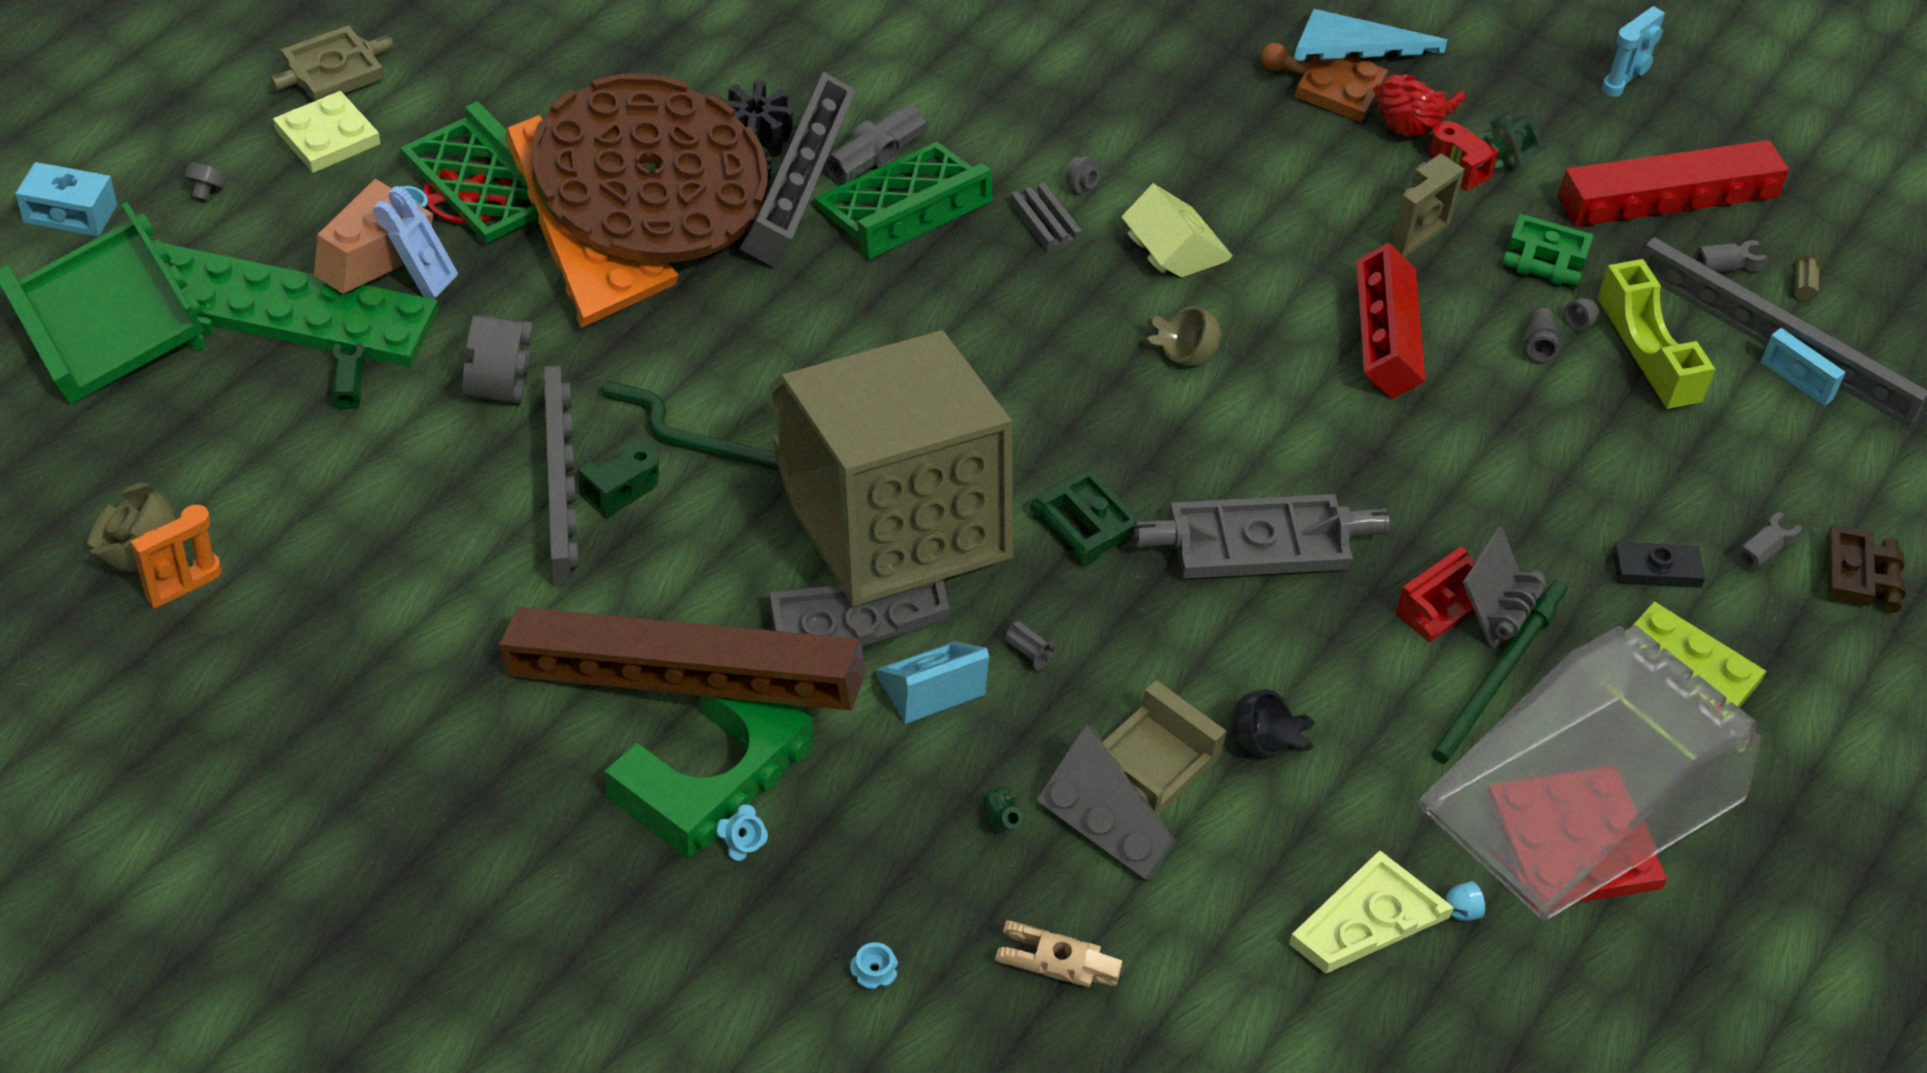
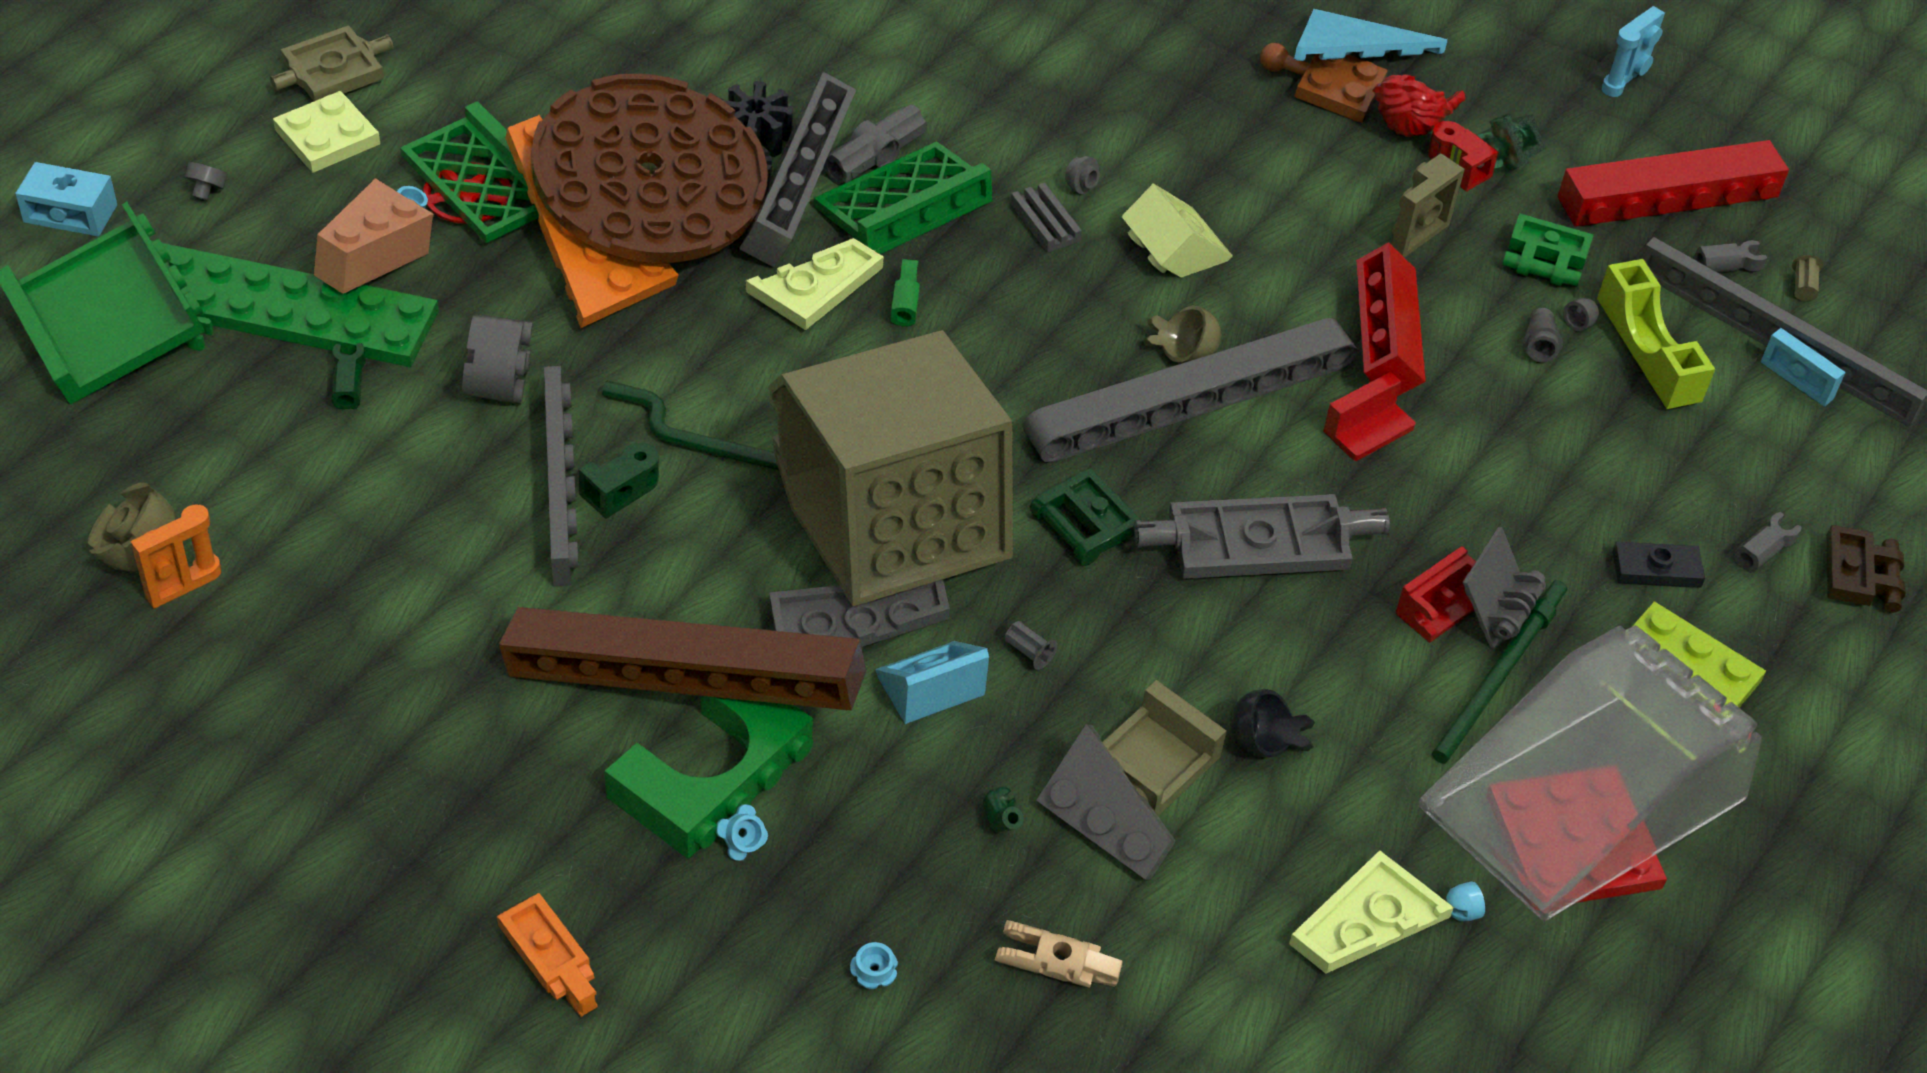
(416, 242): light blue hinge -> none
(550, 952): none -> orange hinge
(819, 285): none -> yellowish green wing
(906, 295): none -> green bar
(1188, 390): none -> dark grey beam
(1368, 418): none -> red panel

